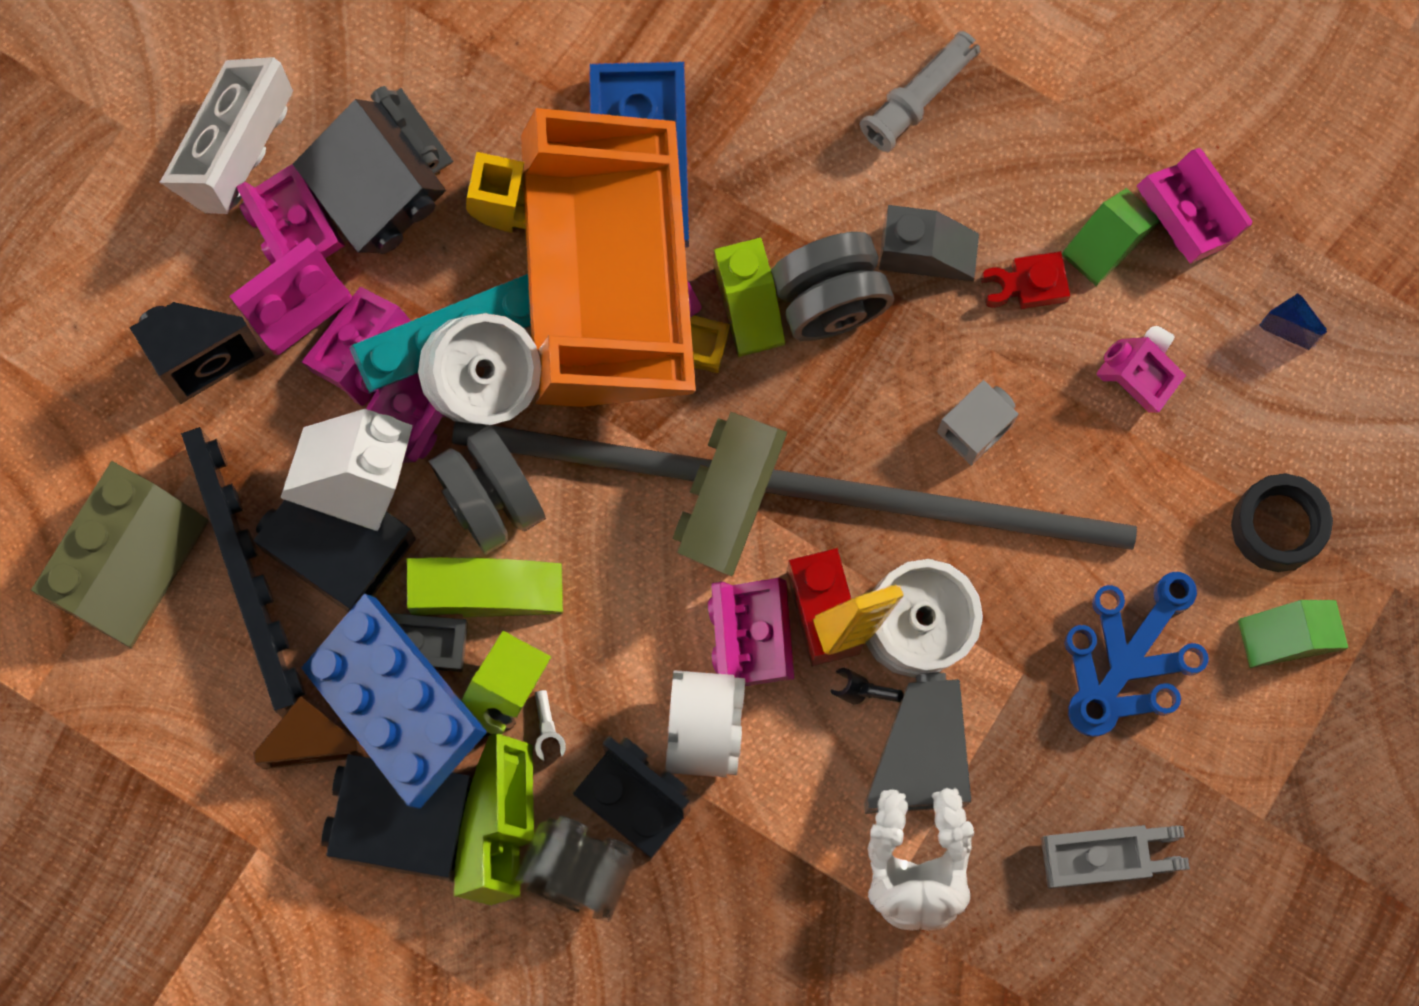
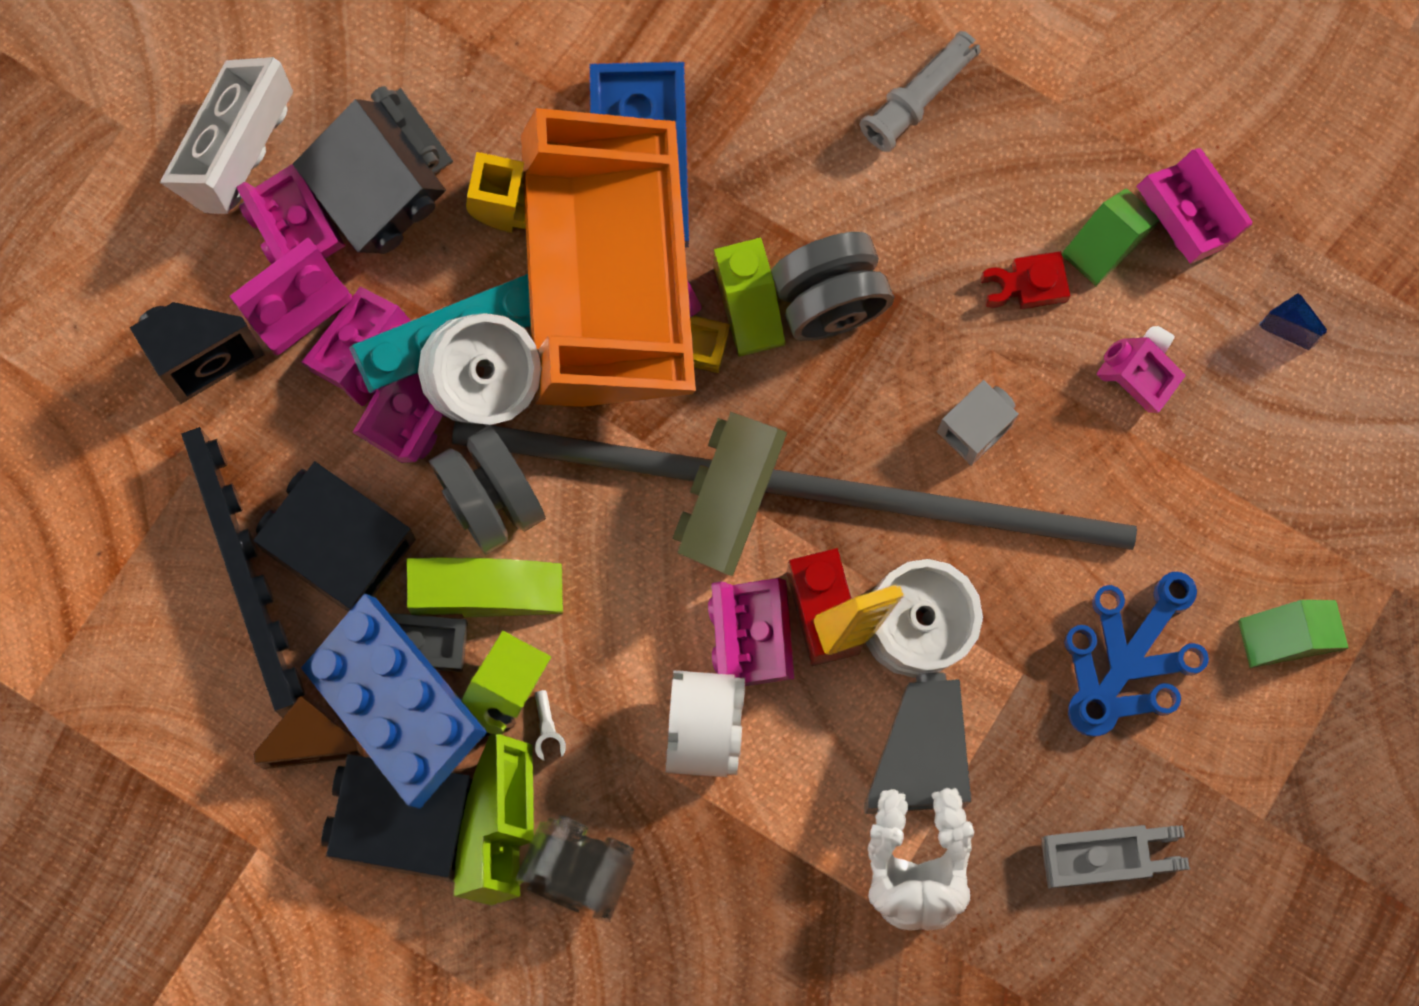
(120, 554): olive slope -> none
(349, 466): white slope -> none
(634, 797): black bracket -> none
(859, 688): black hand -> none
(927, 244): dark grey slope -> none
(1302, 492): black tyre -> none

